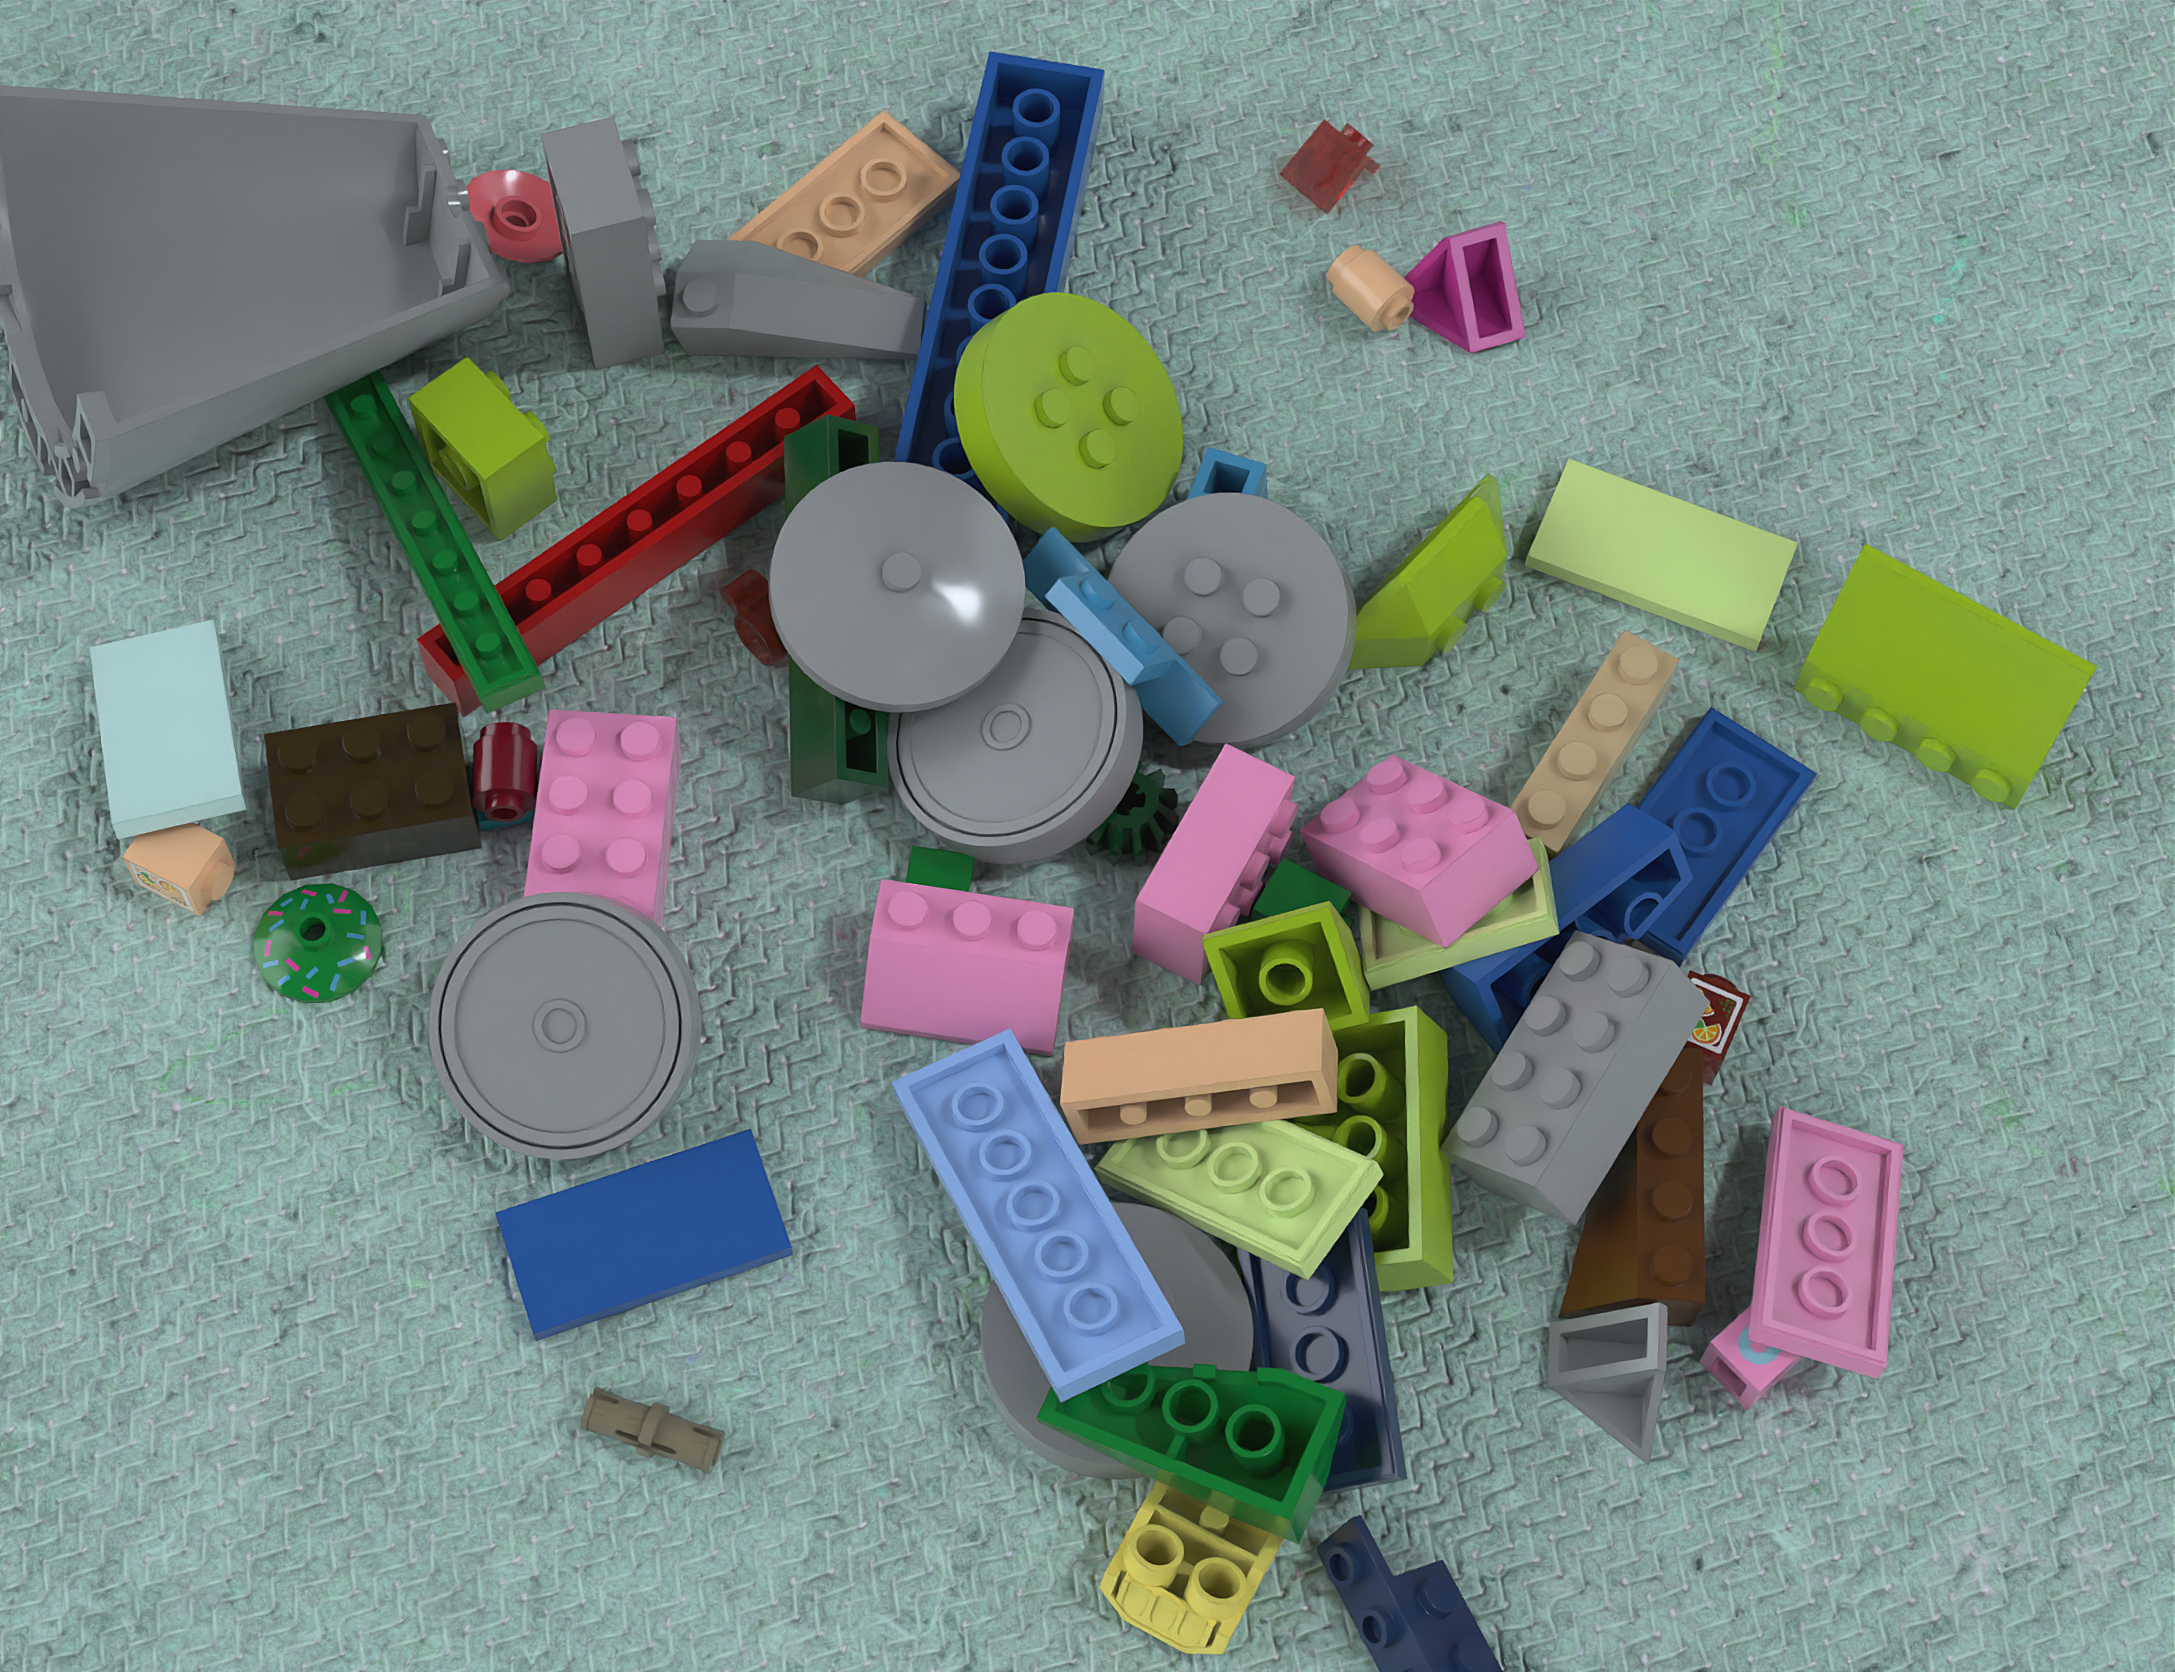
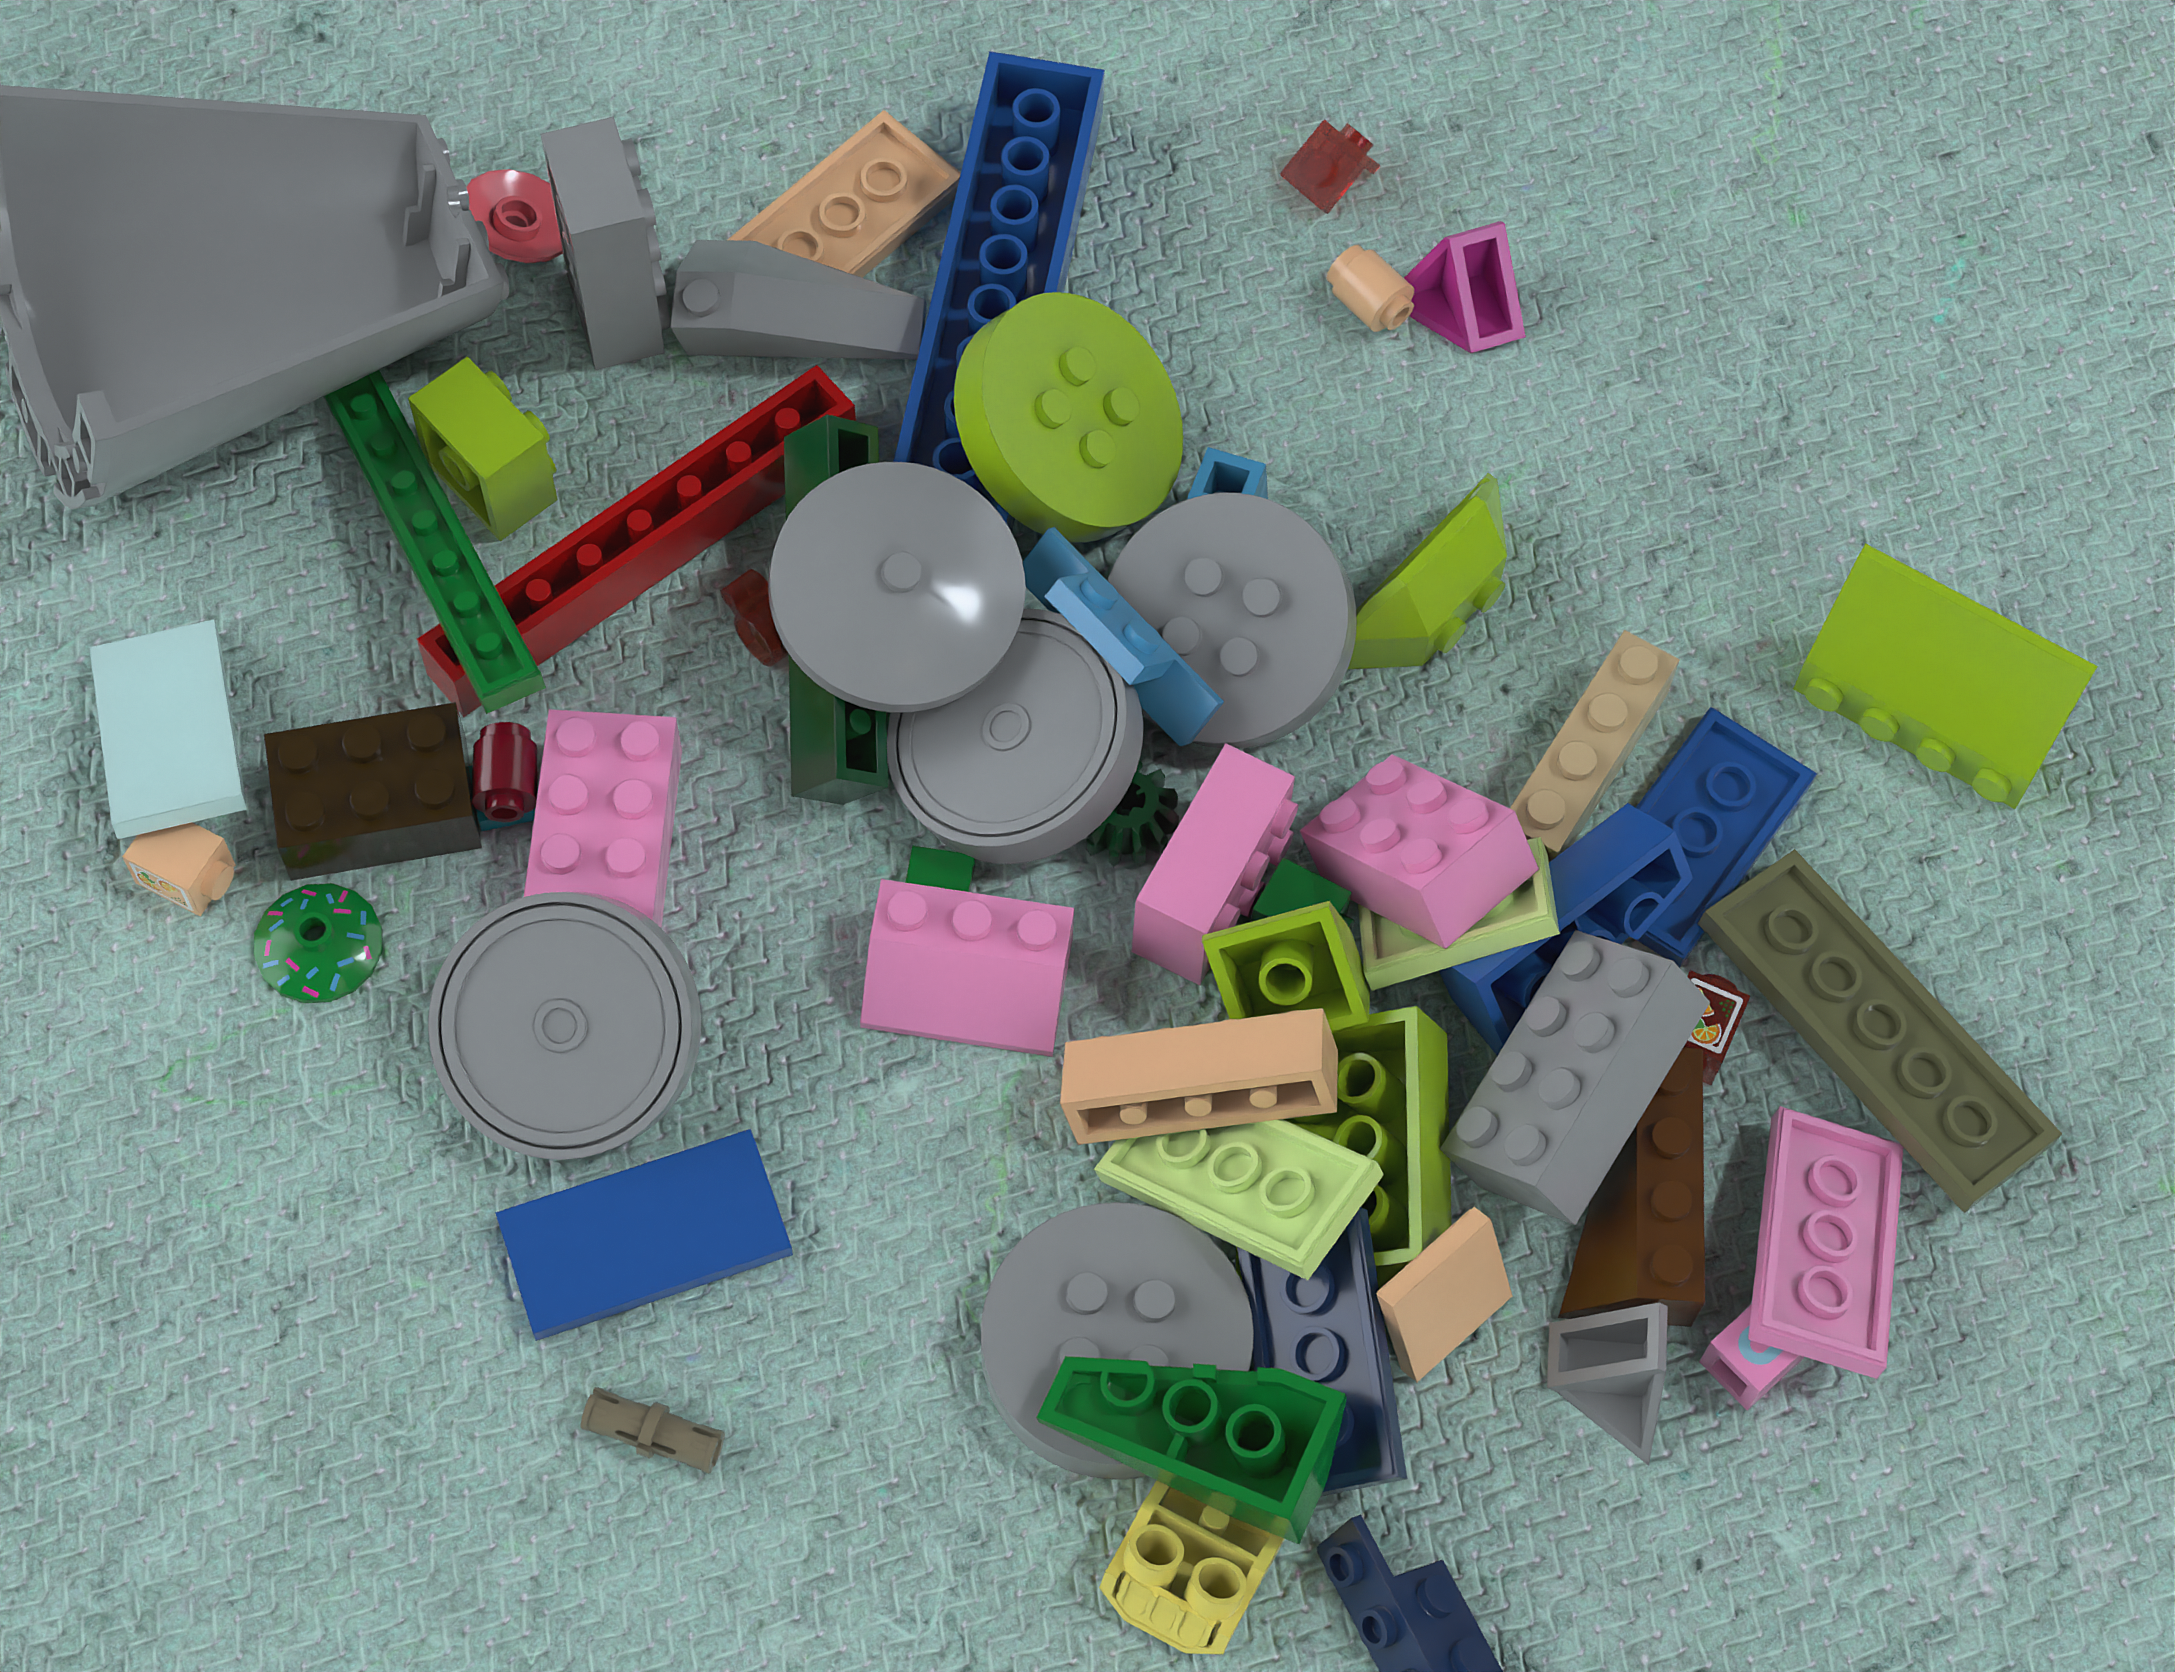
(1037, 1215): light blue plate -> none
(1444, 1294): none -> light nougat tile
(1661, 554): yellowish green tile -> none
(1880, 1030): none -> olive plate

